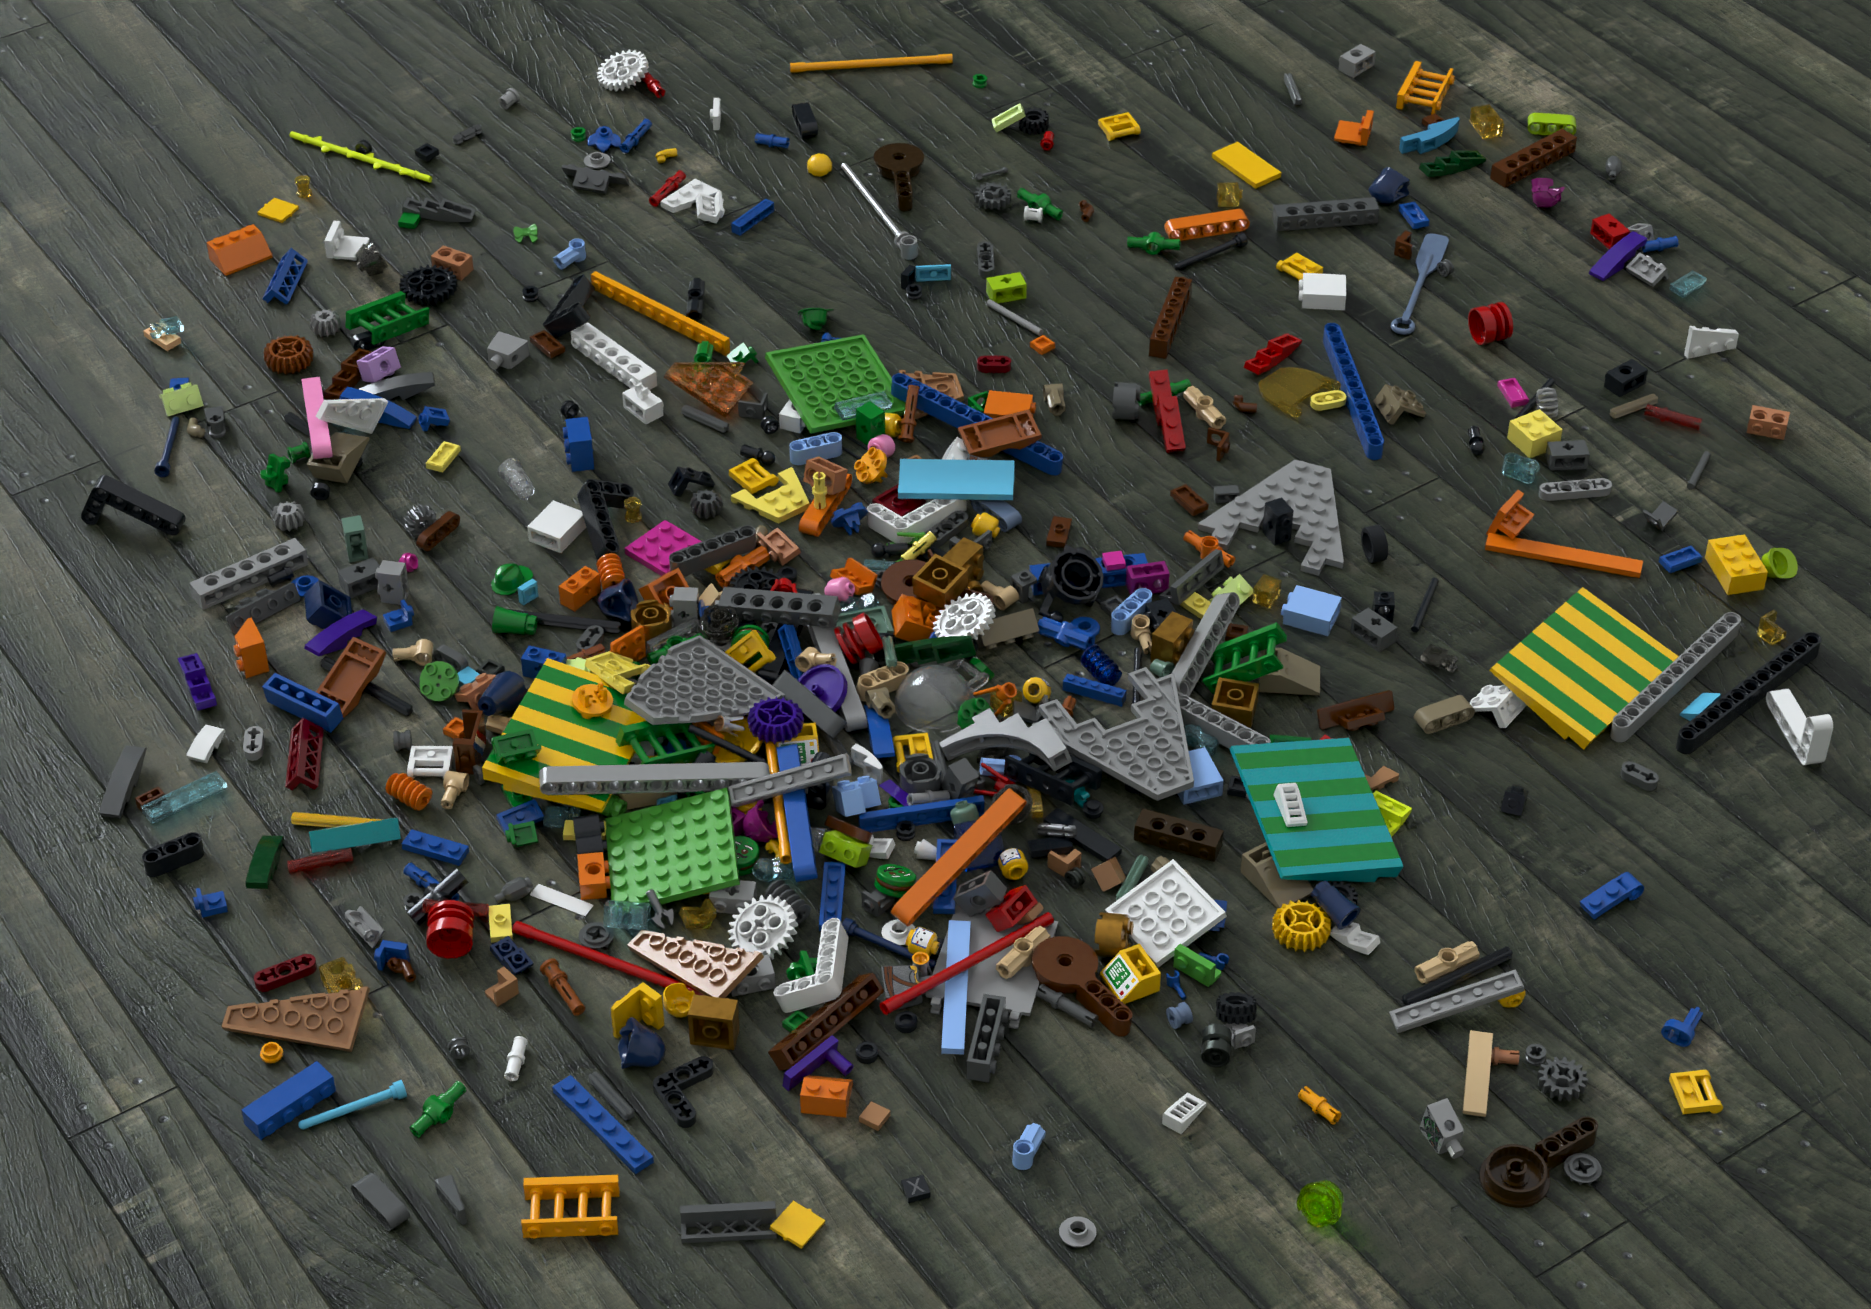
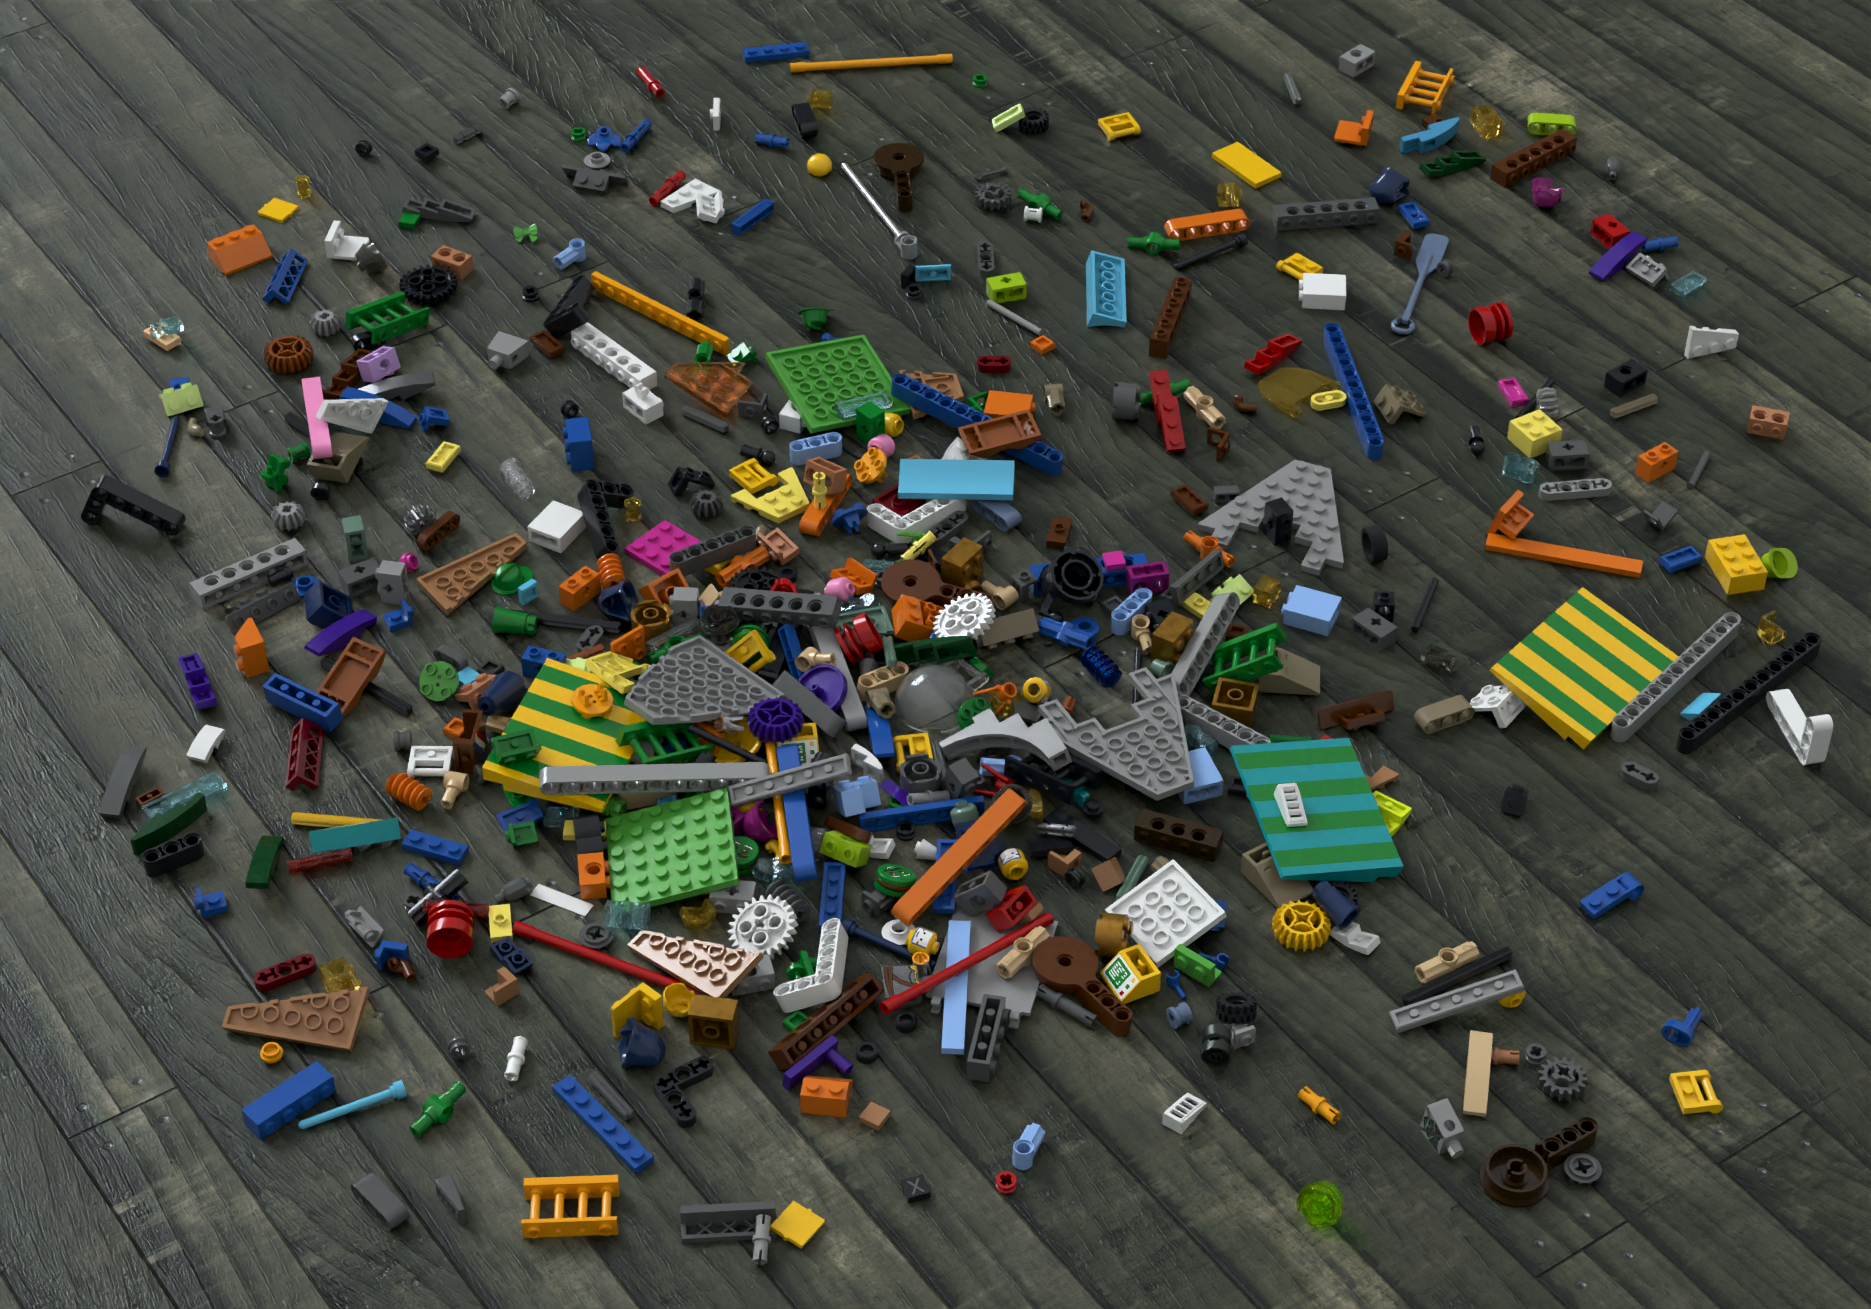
(163, 827): none -> dark green slope
(257, 743): light grey beam -> none
(369, 158): neon yellow plant -> none
(420, 652): tan pin -> none
(463, 577): none -> medium nougat wing
(555, 973): dark orange pin -> none
(622, 70): white gear -> none
(659, 911): flat silver bar -> none
(667, 153): yellow arm -> none
(761, 1239): none -> light grey pin
(776, 52): none -> blue plate
(820, 99): none -> clear yellow bracket
(908, 423): dark orange pin -> none
(940, 581): pearl gold brick -> none
(985, 522): yellow head -> none
(1006, 1175): none -> red bush
(1047, 141): red pin -> none
(1077, 1239): light grey piece -> none
(1094, 690): blue piece -> none
(1105, 290): none -> medium azure arch
(1643, 229): light grey bracket -> none
(1656, 462): none -> orange brick
(1672, 416): clear red pin -> none

